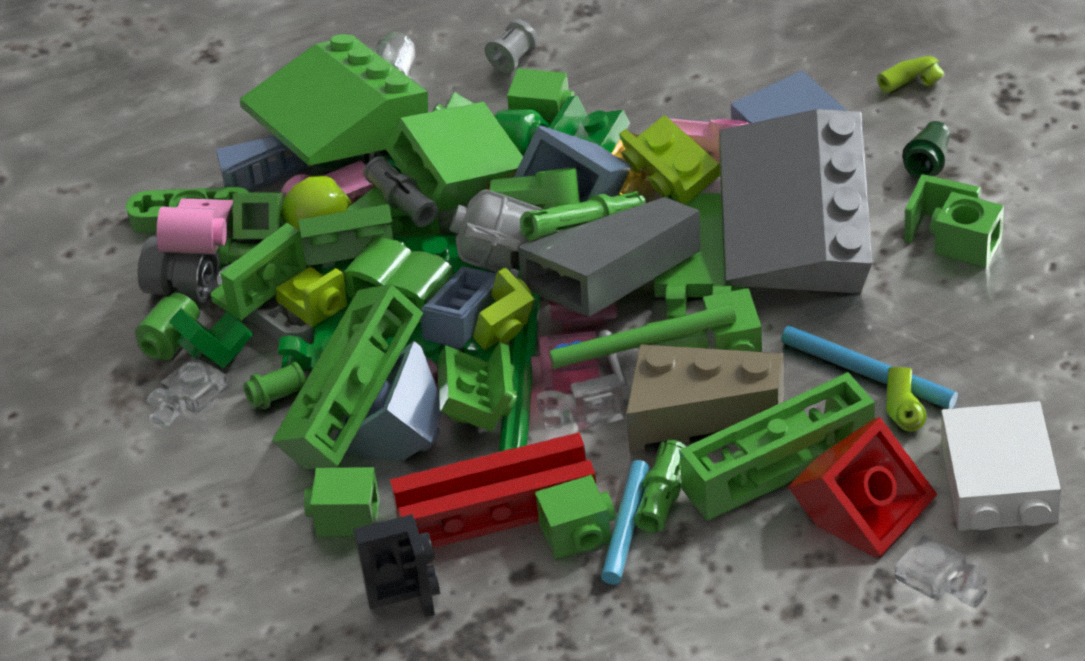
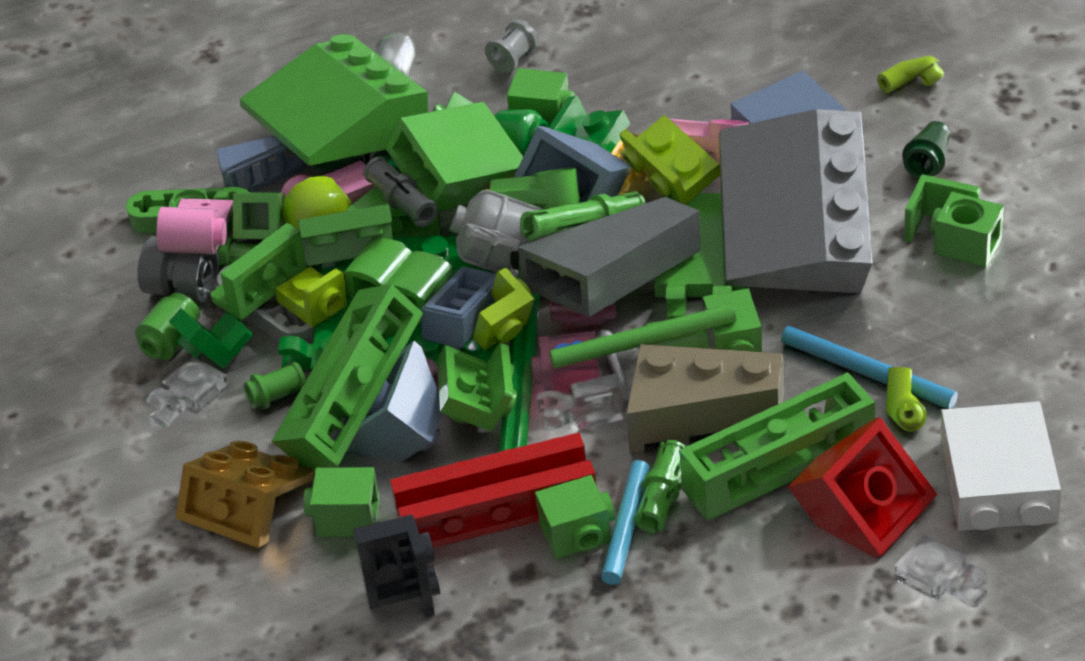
(236, 490): none -> pearl gold bracket

